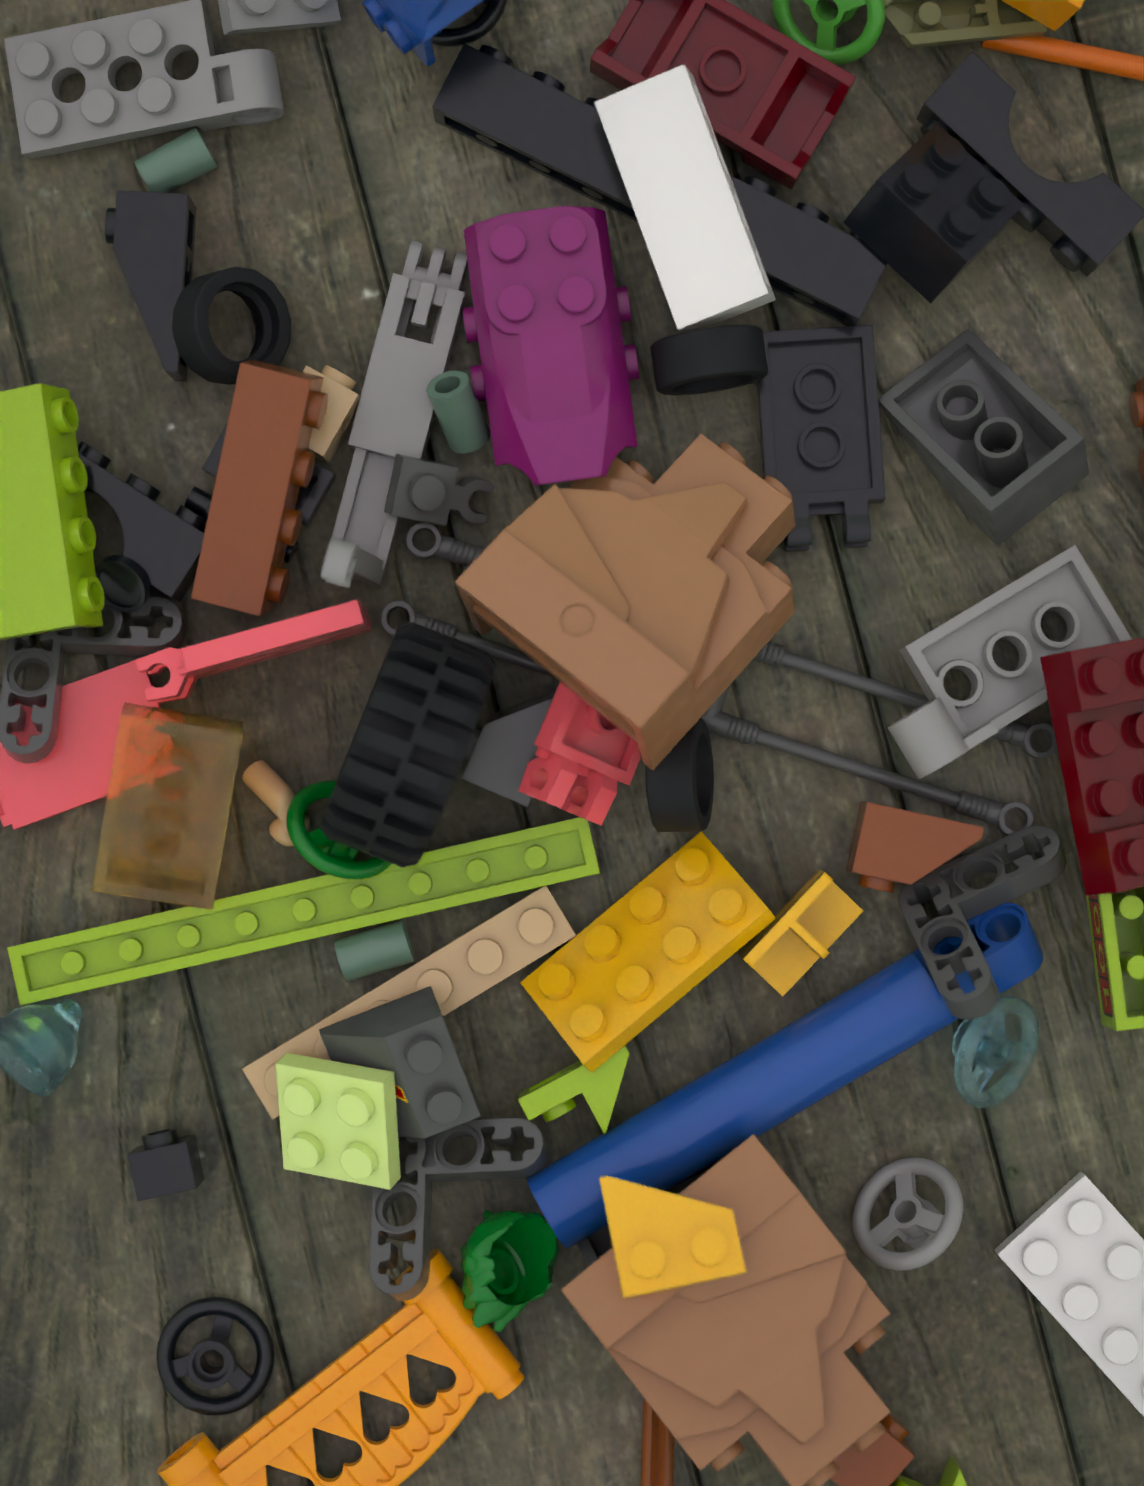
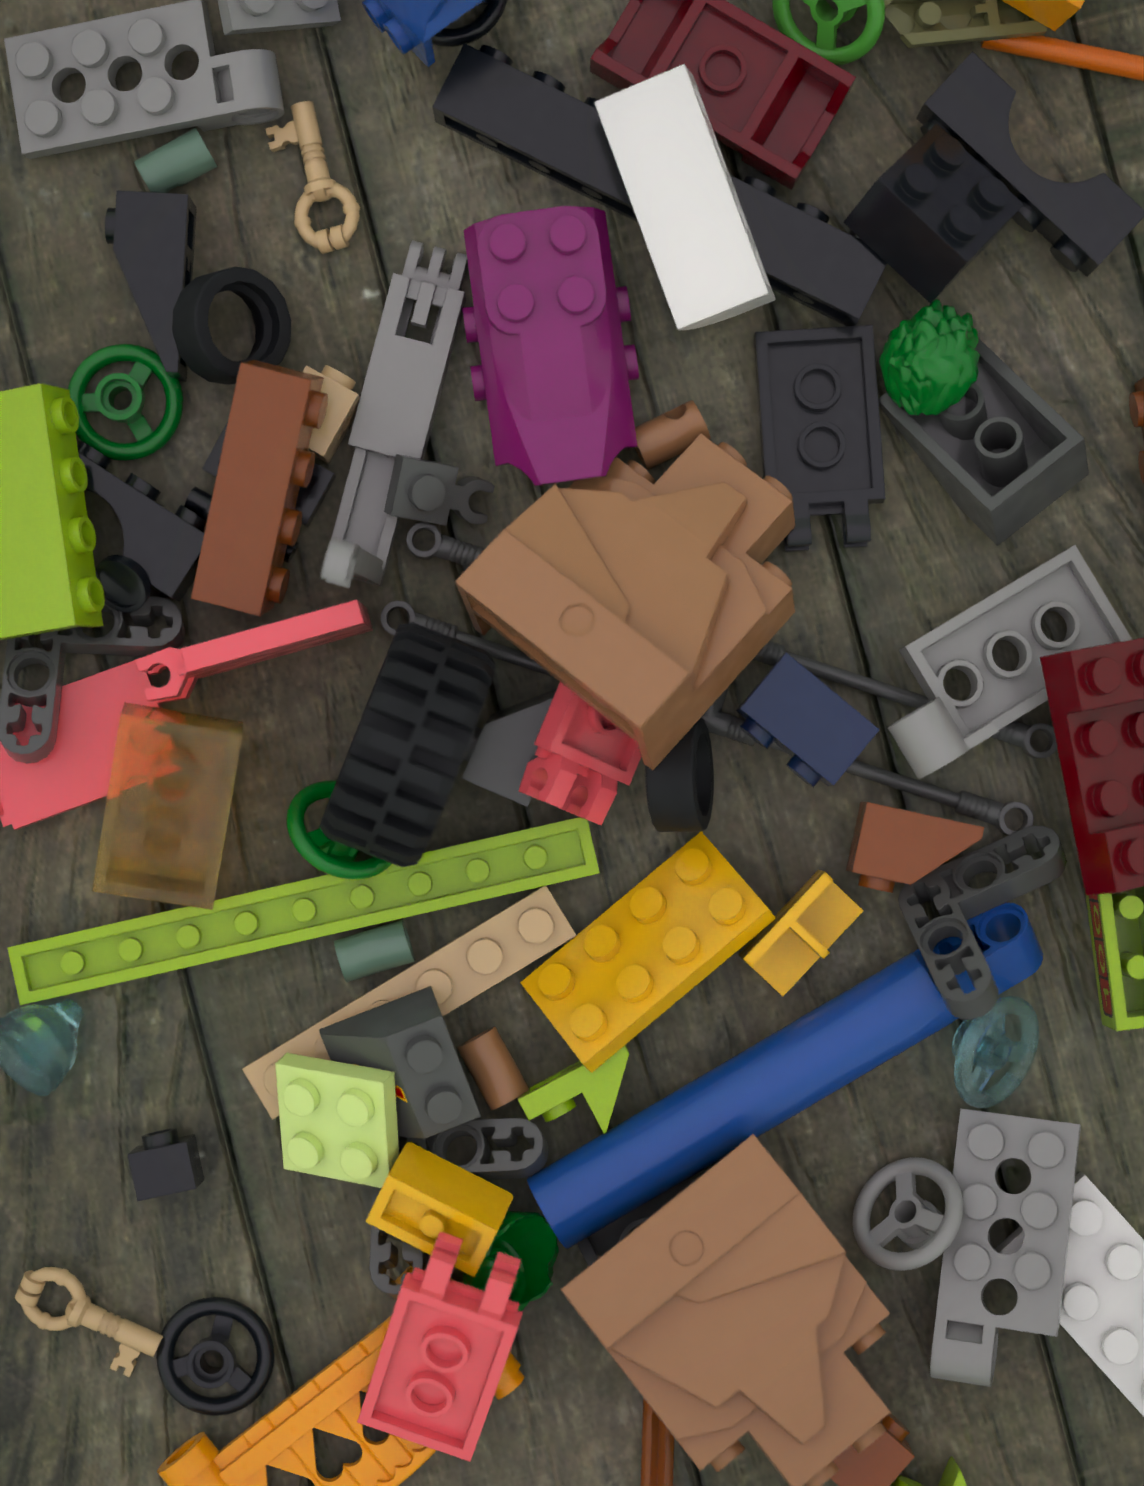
(81, 1311): none -> tan piece
(107, 389): none -> green piece
(275, 795): tan arm -> none
(320, 187): none -> tan piece
(437, 1196): none -> yellow panel
(443, 1354): none -> coral tile
(458, 411): sand green piece -> none
(493, 1068): none -> medium nougat piece
(668, 1238): yellow wing -> none
(669, 434): none -> medium nougat piece
(709, 359): black tyre -> none
(806, 722): none -> dark blue brick
(930, 360): none -> green hair
(964, 1327): none -> light grey hinge

